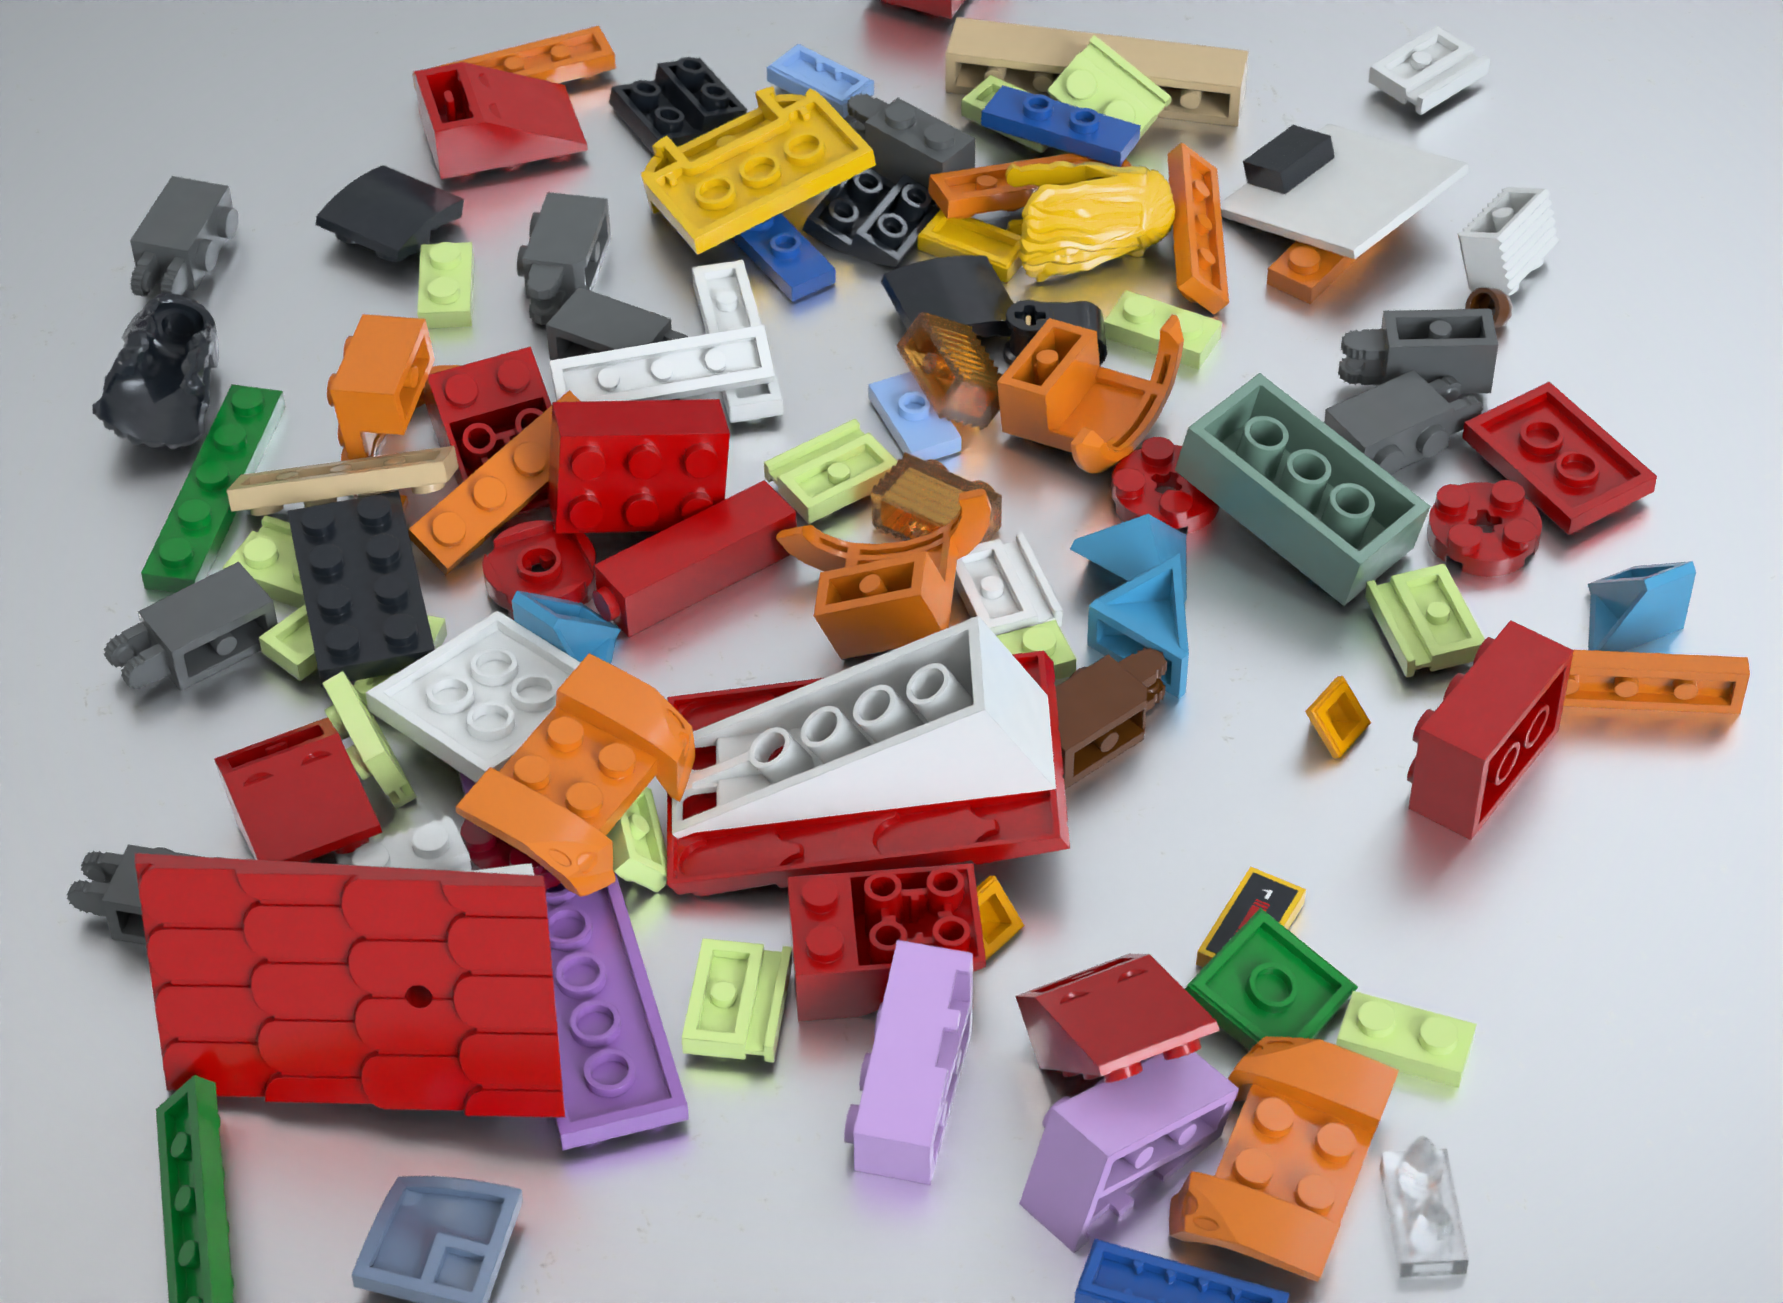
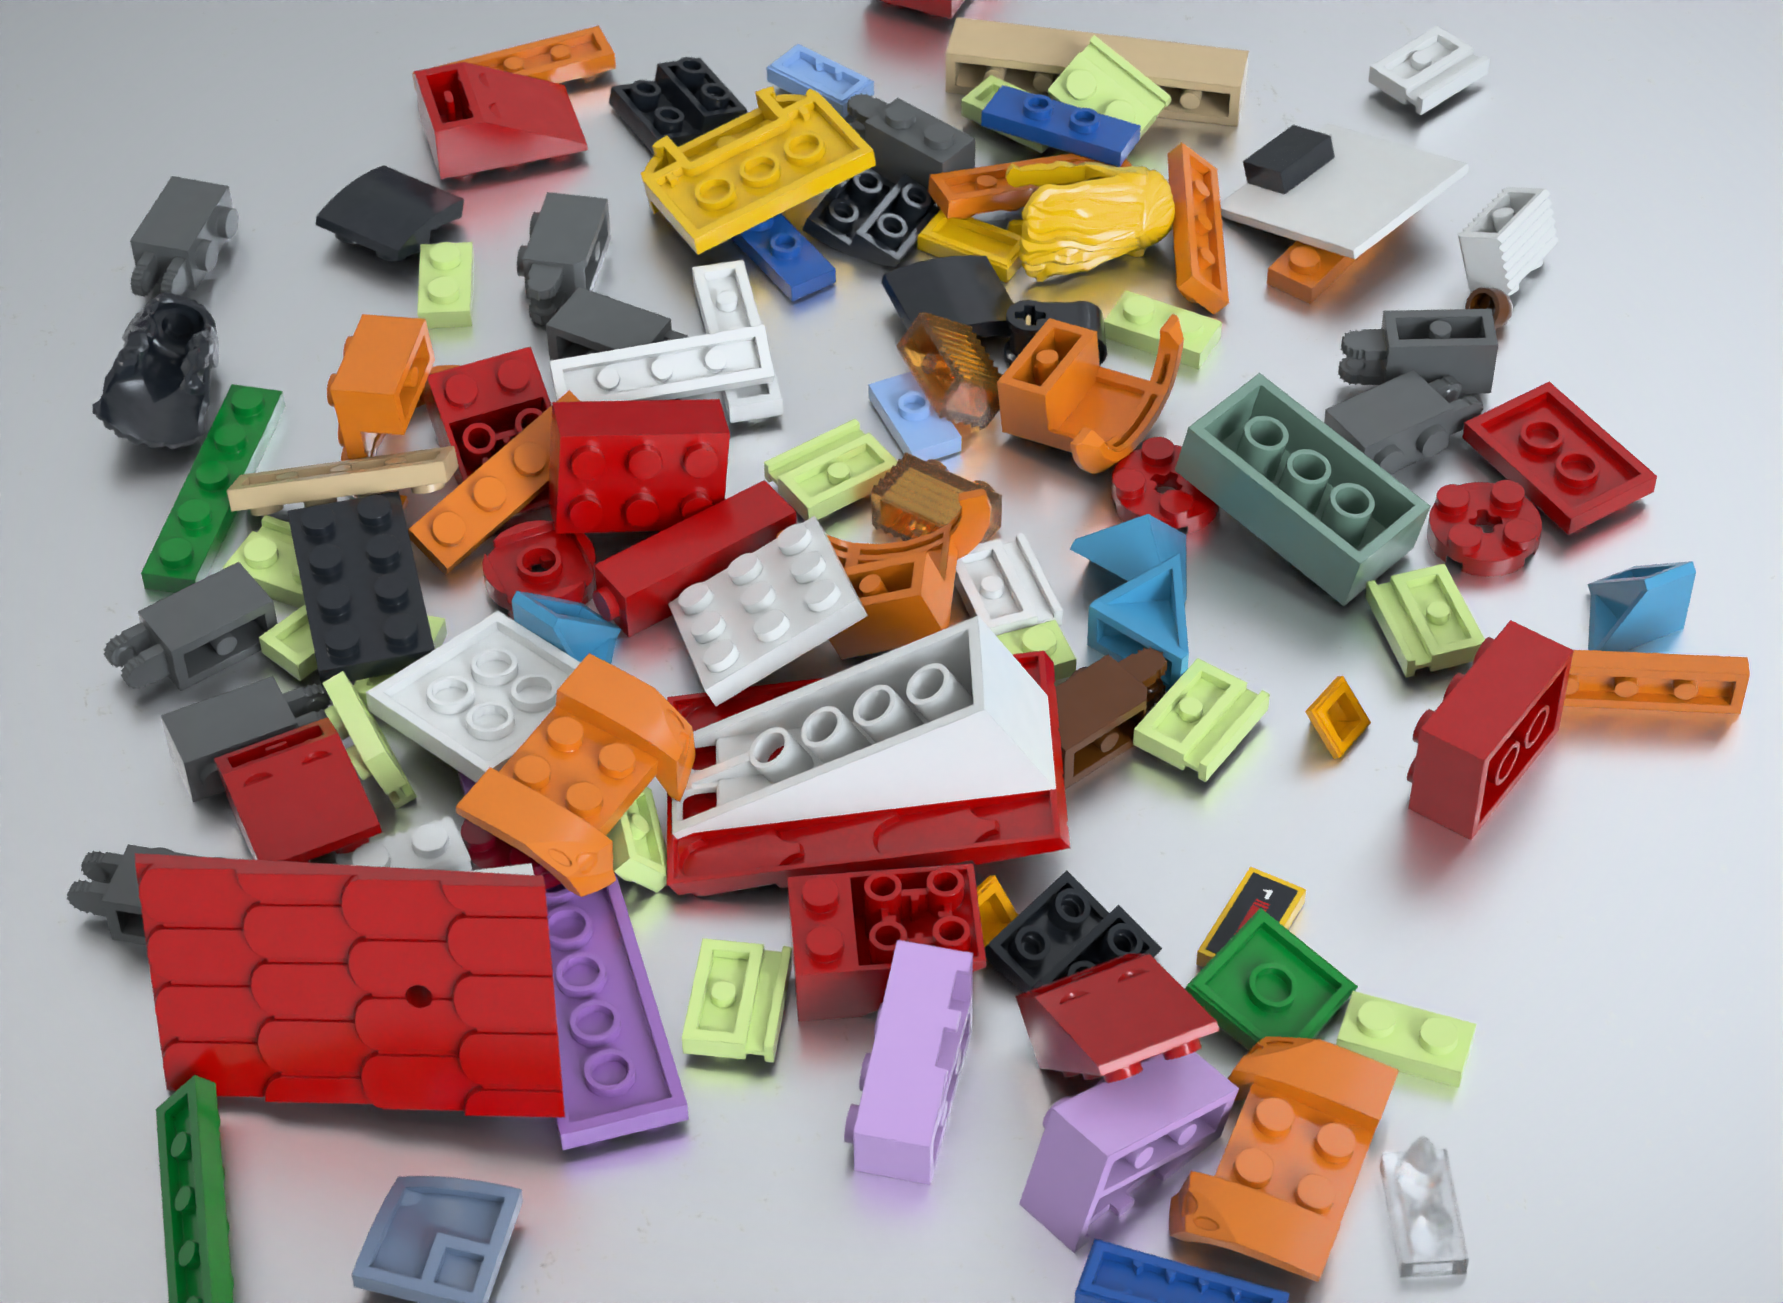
(234, 722): none -> dark grey hinge
(766, 610): none -> white plate
(1064, 935): none -> black slope
(1200, 719): none -> yellowish green plate

